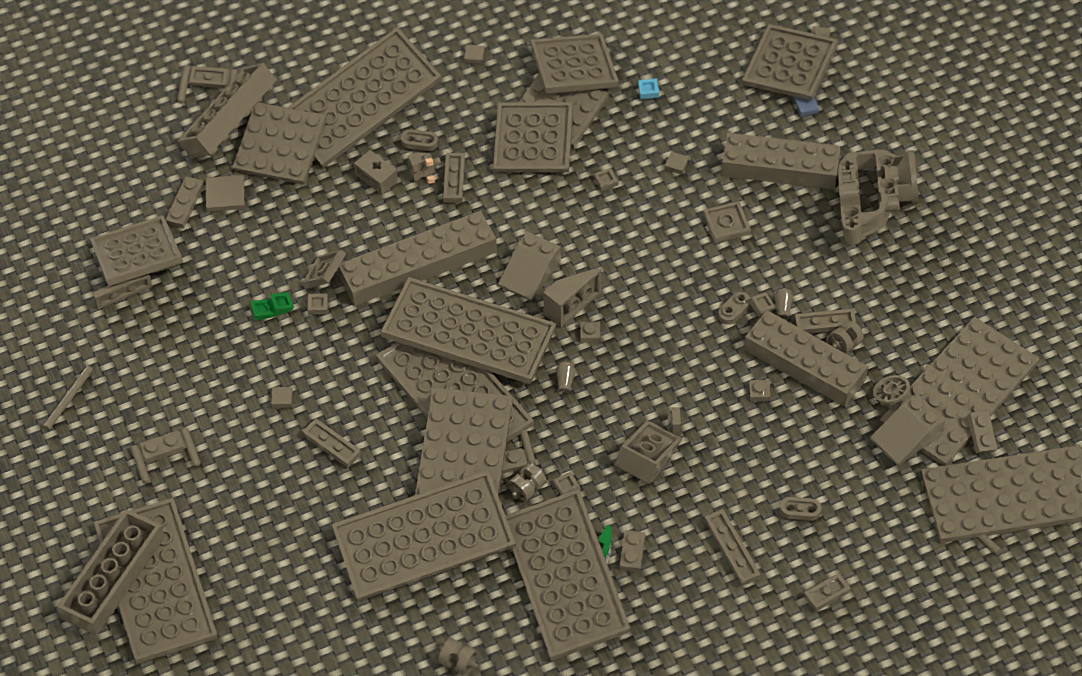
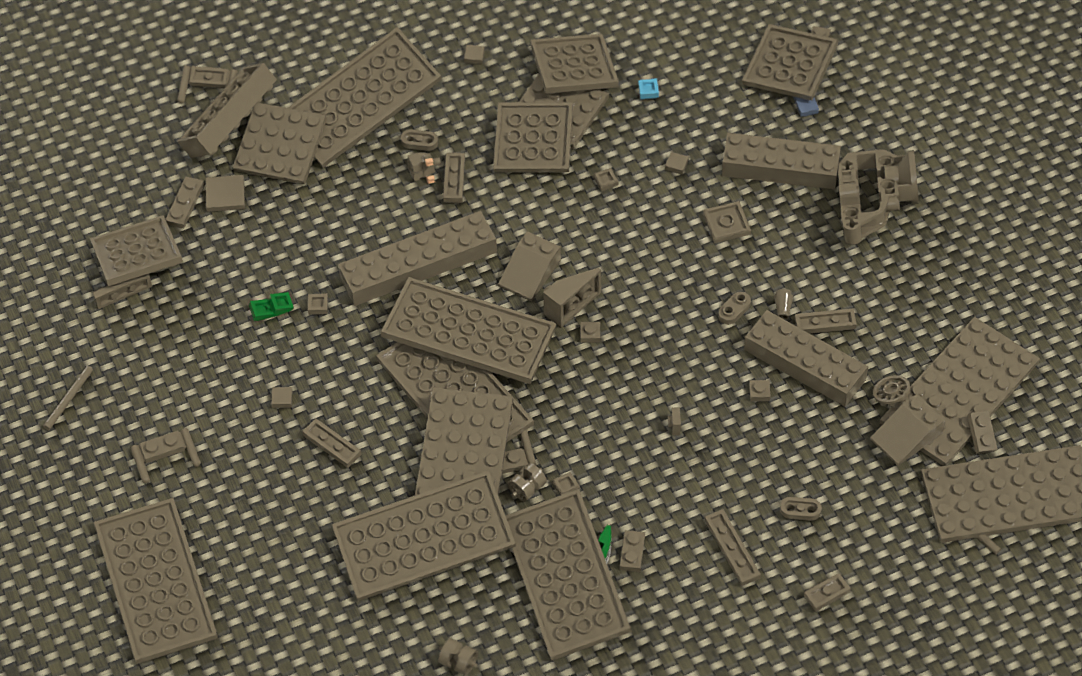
(110, 572): dark tan brick -> none
(323, 269): dark tan tile -> none
(376, 172): dark tan brick -> none
(565, 375): dark tan cone -> none
(647, 451): dark tan slope -> none
(761, 303): dark tan tile -> none
(846, 337): dark tan wheel -> none

